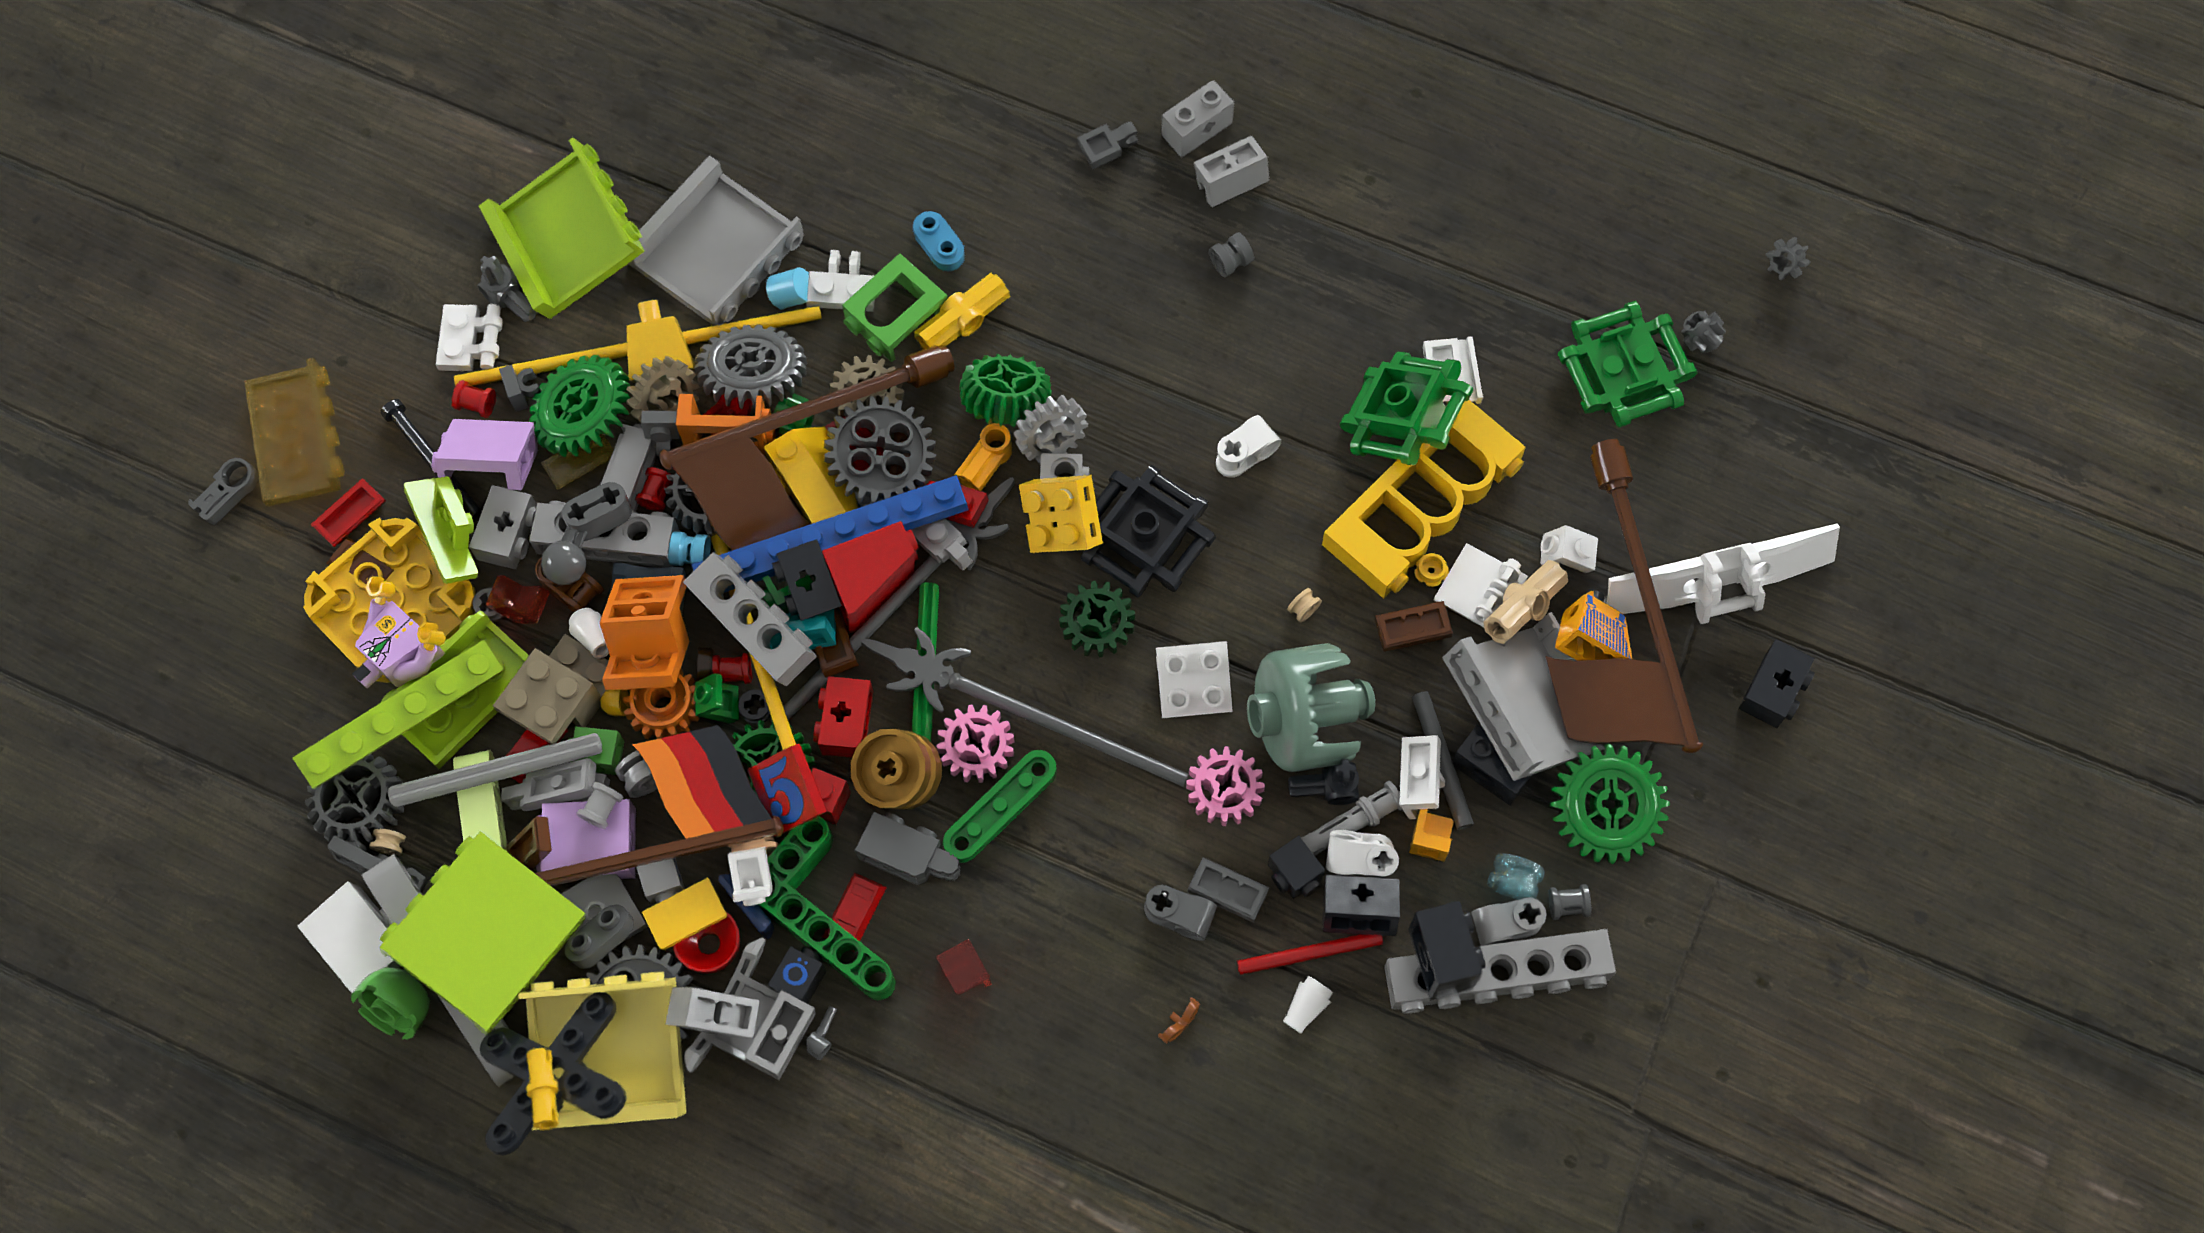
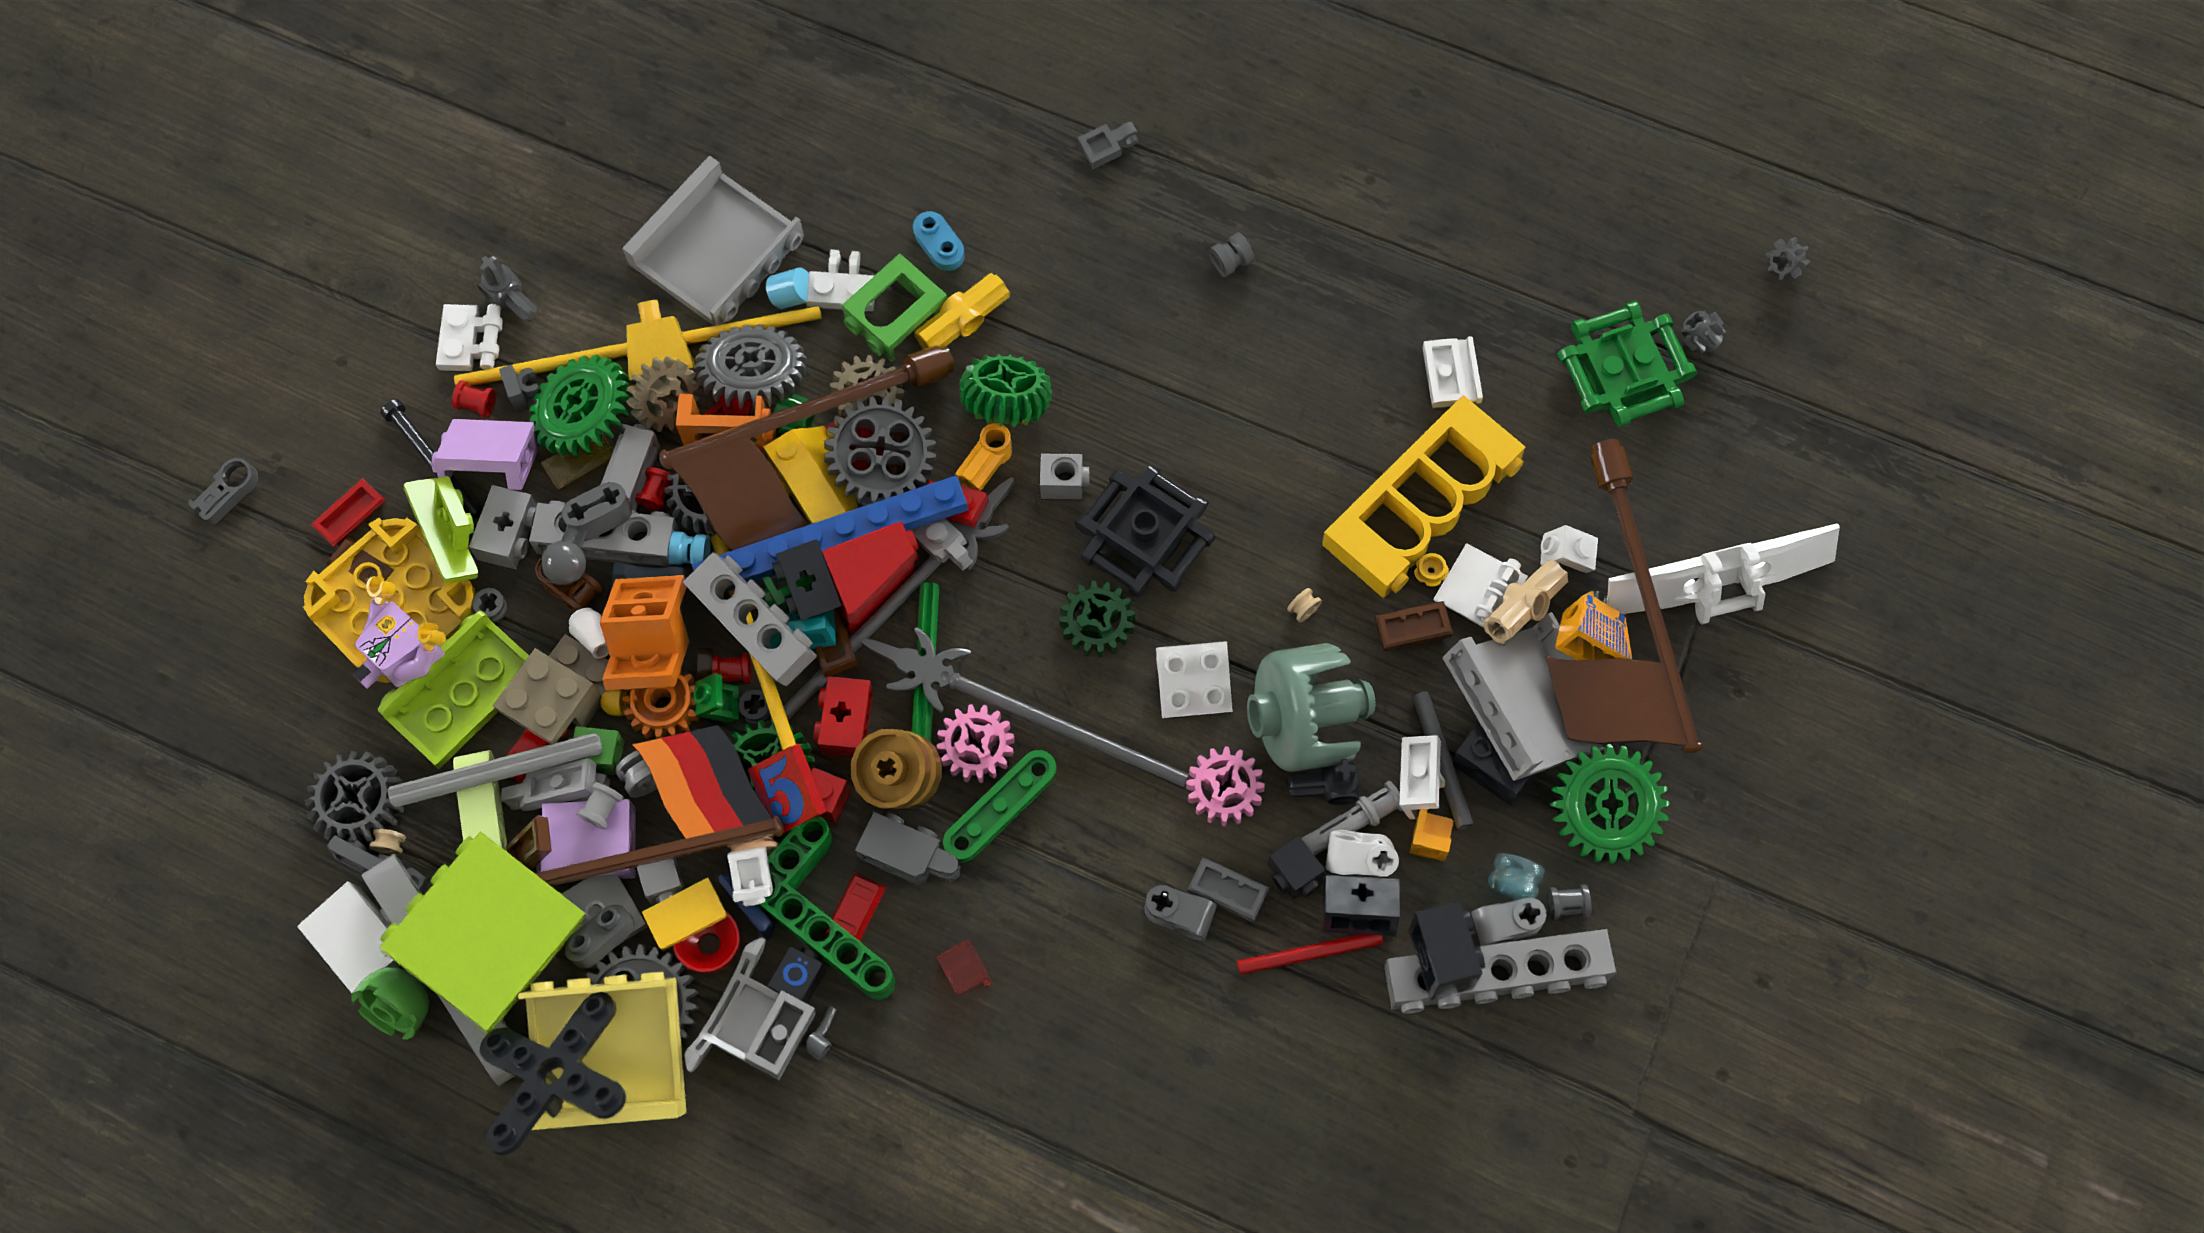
(294, 434): clear yellow bracket -> none
(397, 714): lime brick -> none
(516, 601): clear red panel -> none
(542, 1089): yellow pin -> none
(564, 232): lime panel -> none
(660, 427): dark grey plate -> none
(712, 1012): light grey brick -> none
(1050, 428): light grey gear -> none
(1061, 514): yellow piece -> none
(1180, 1023): dark orange piece -> none
(1197, 118): light grey brick -> none
(1232, 171): light grey hinge -> none
(1246, 447): white piece -> none
(1307, 1004): white cone -> none
(1406, 404): green brick -> none
(1783, 665): black brick -> none

